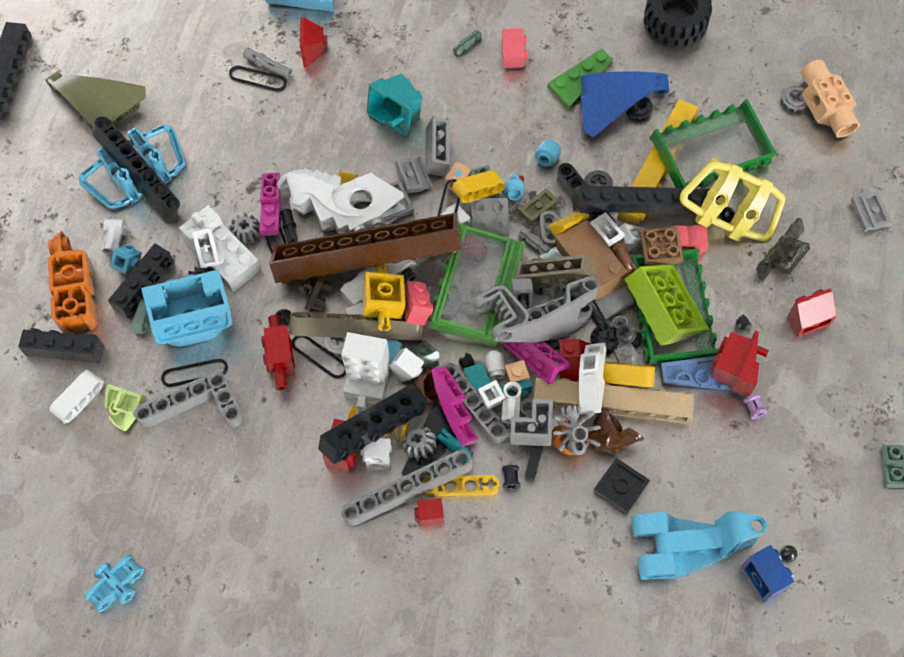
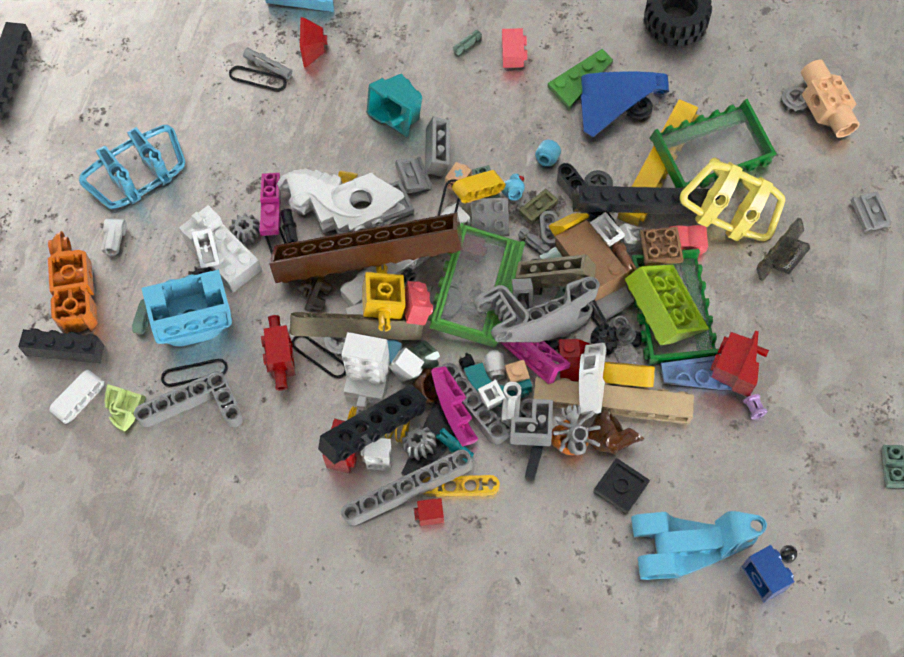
(98, 96): olive panel -> none
(108, 588): medium azure axle -> none
(125, 258): medium azure brick -> none
(139, 171): black beam -> none
(145, 273): black brick -> none
(284, 316): black piece -> none
(511, 477): black bush -> none
(731, 213): black hinge -> none
(744, 321): black hinge -> none
(812, 312): slope -> none

